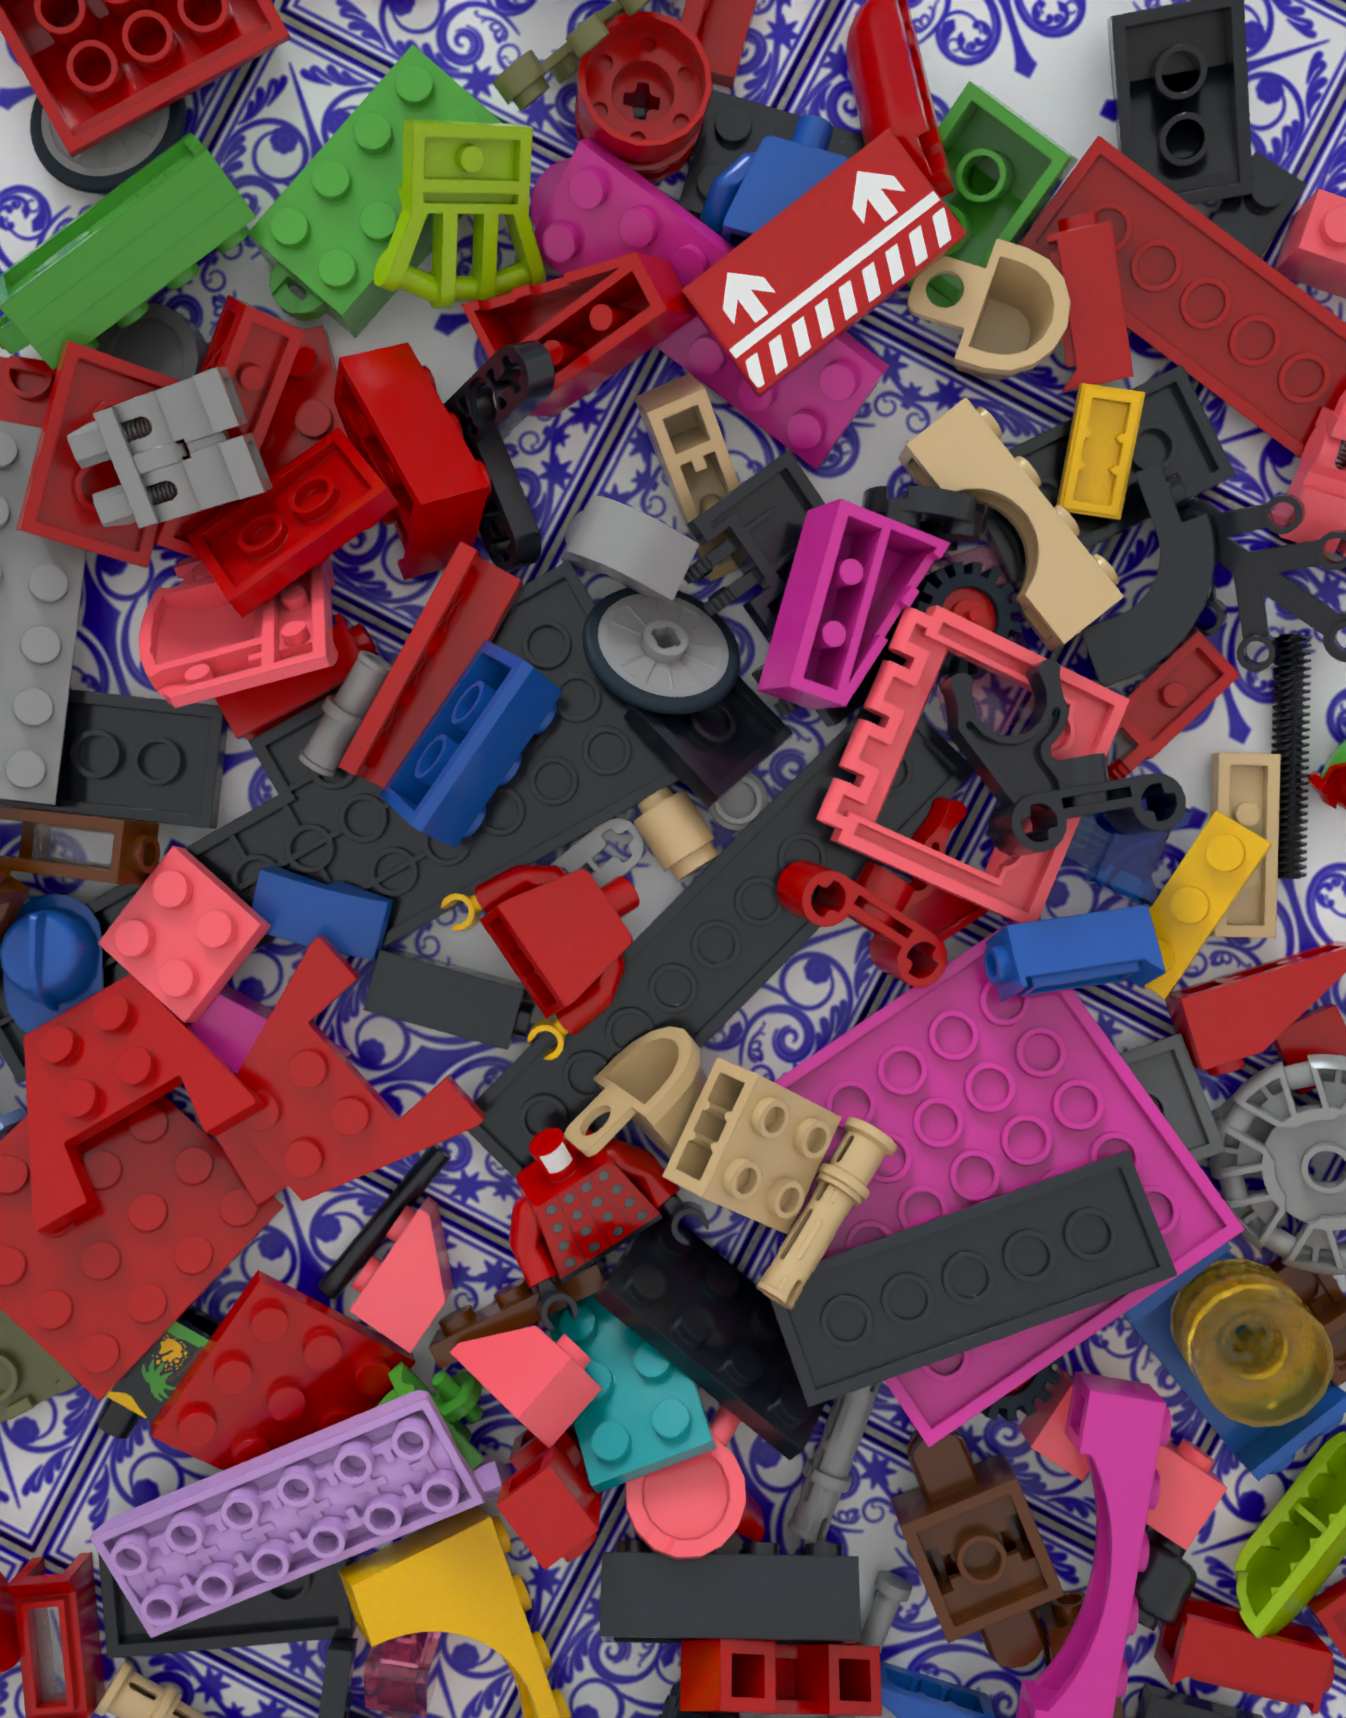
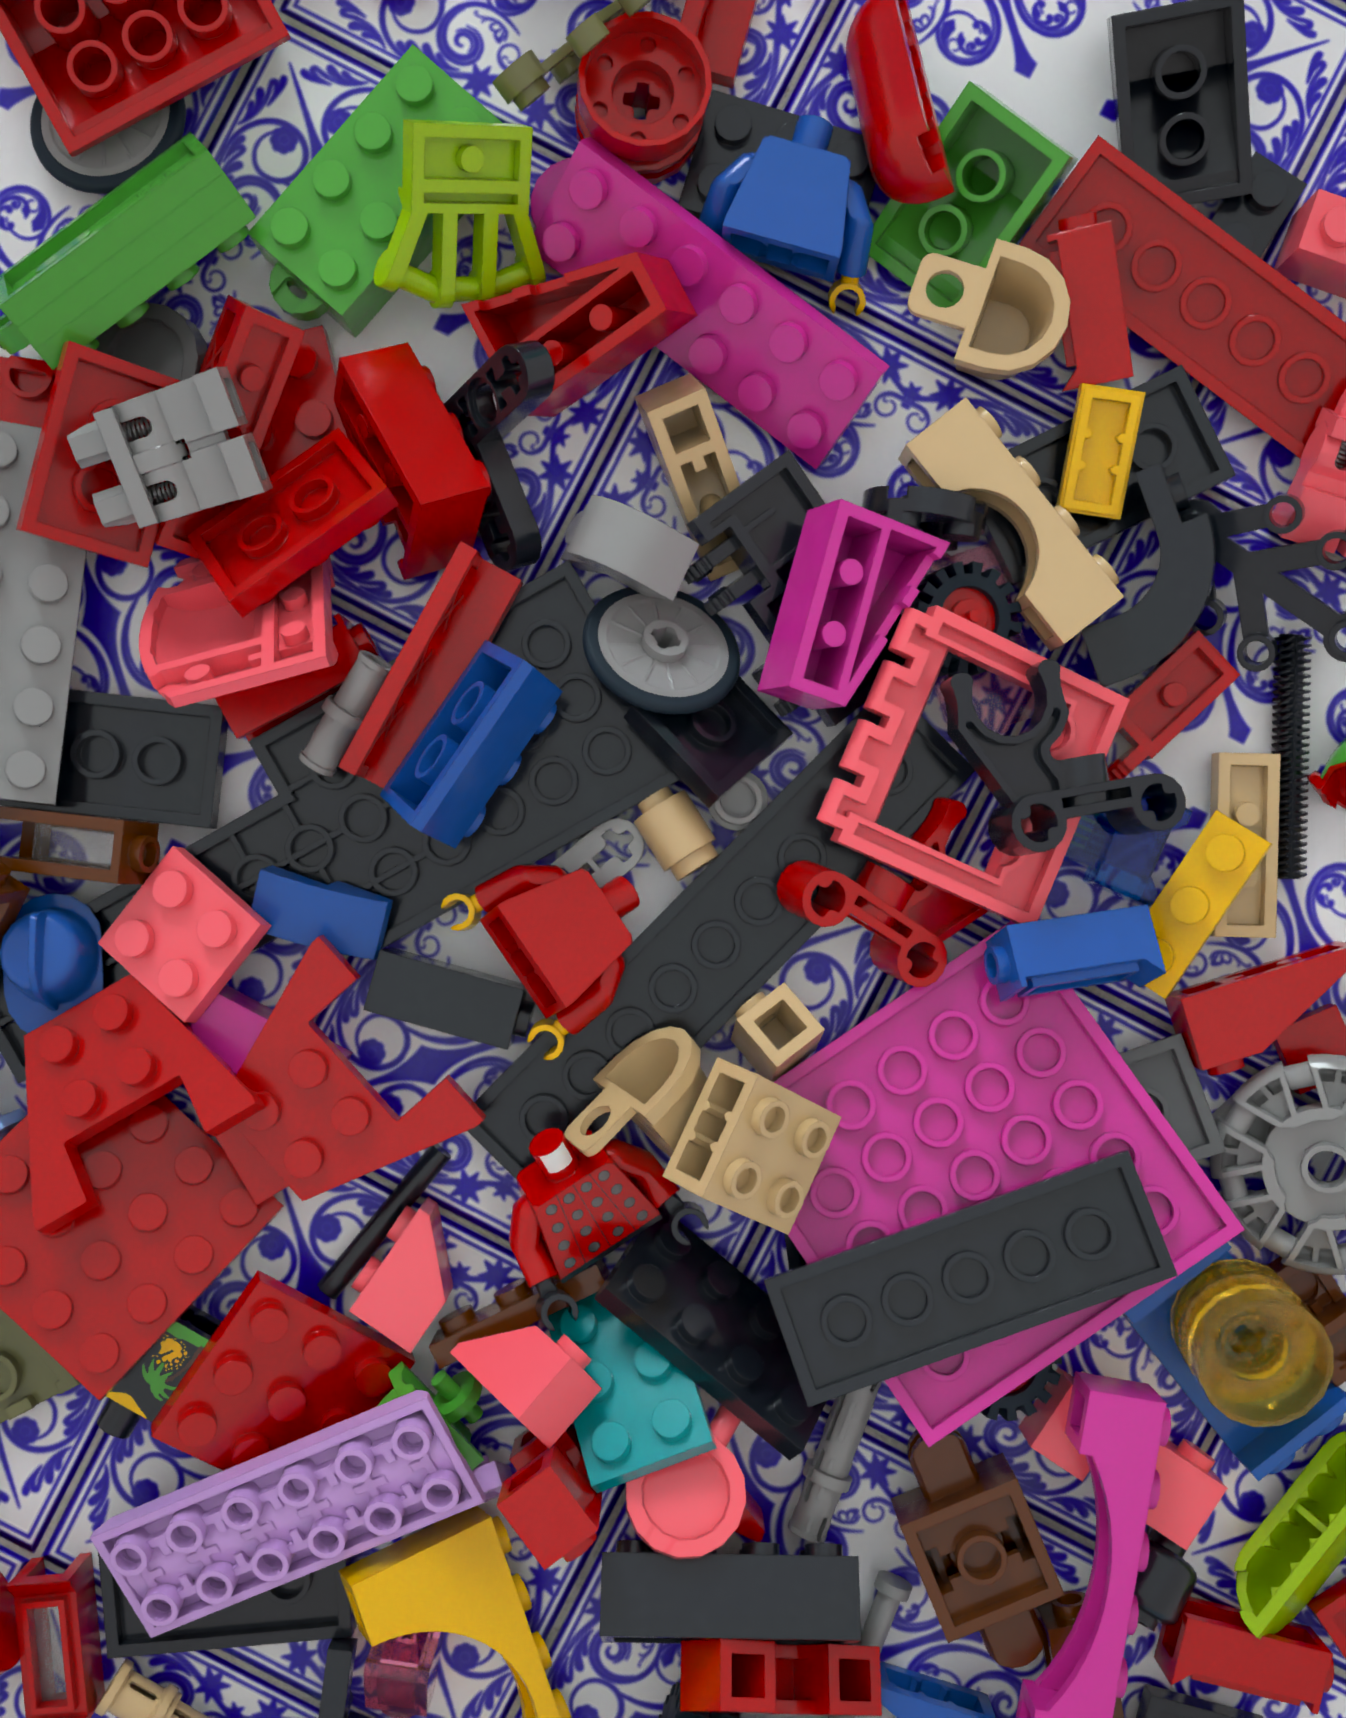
(775, 1032): none -> tan brick
(824, 263): red tile -> none
(839, 1187): tan pin -> none

